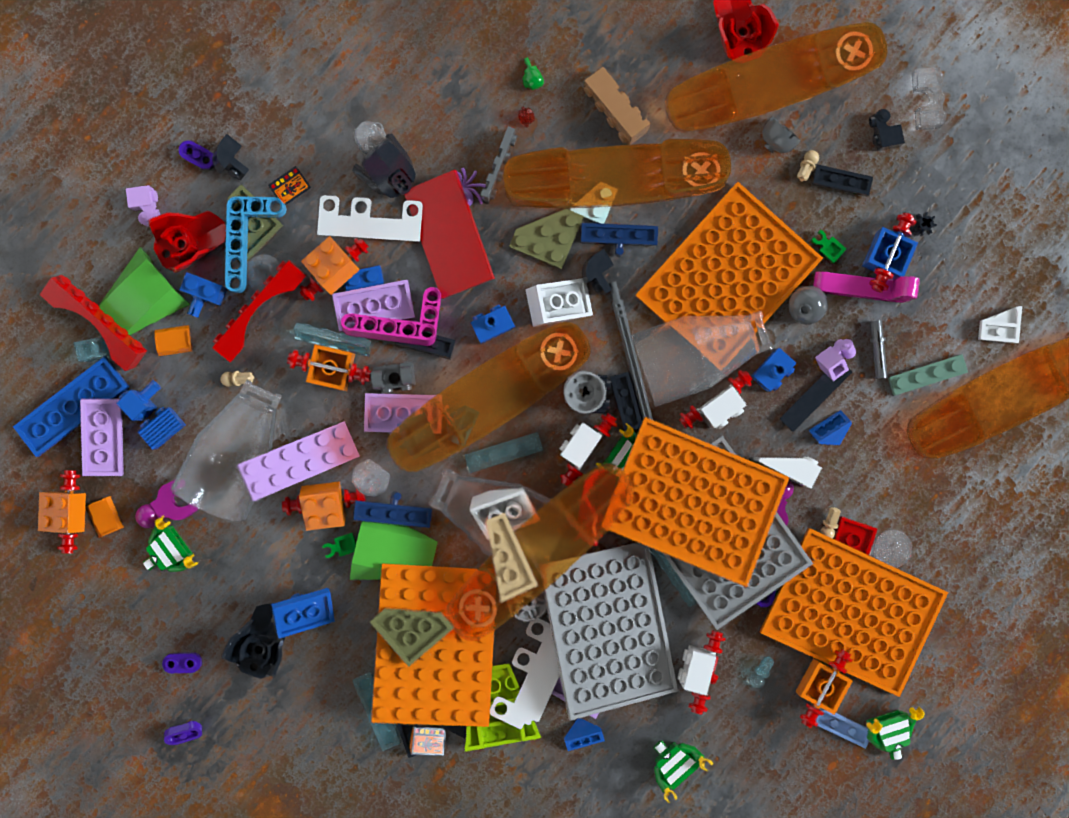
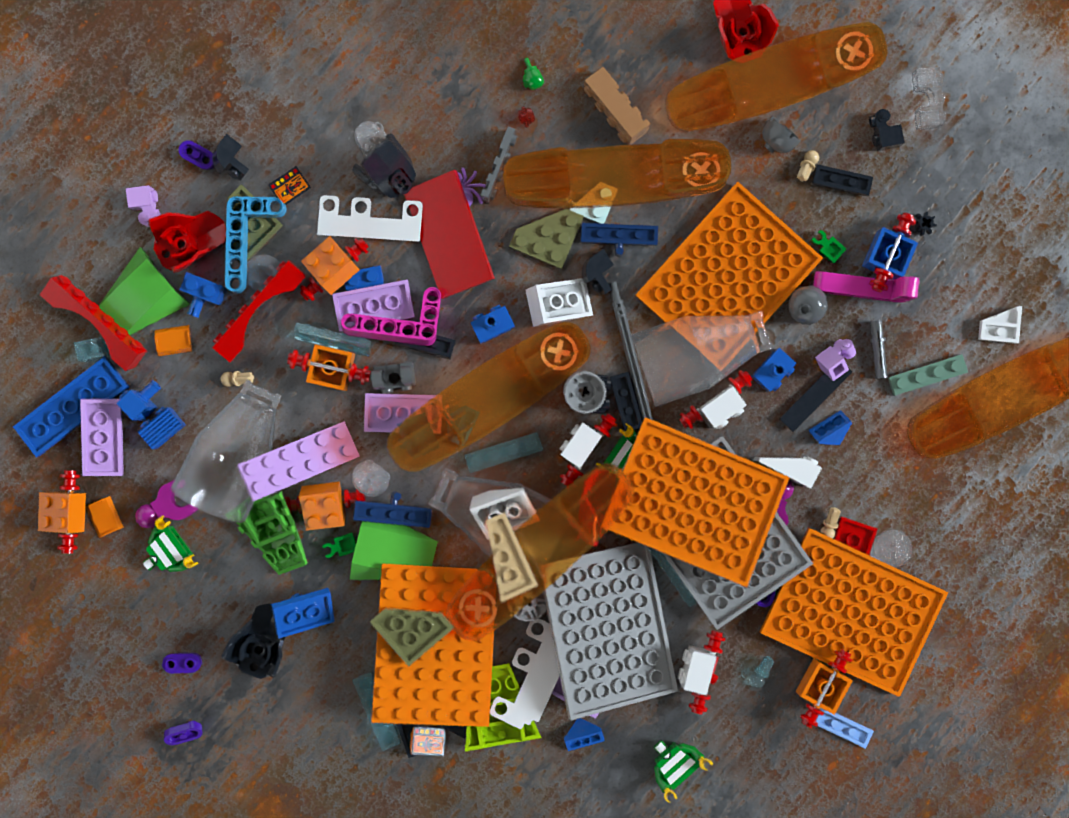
(274, 533): none -> bright green wedge
(893, 730): torso -> none

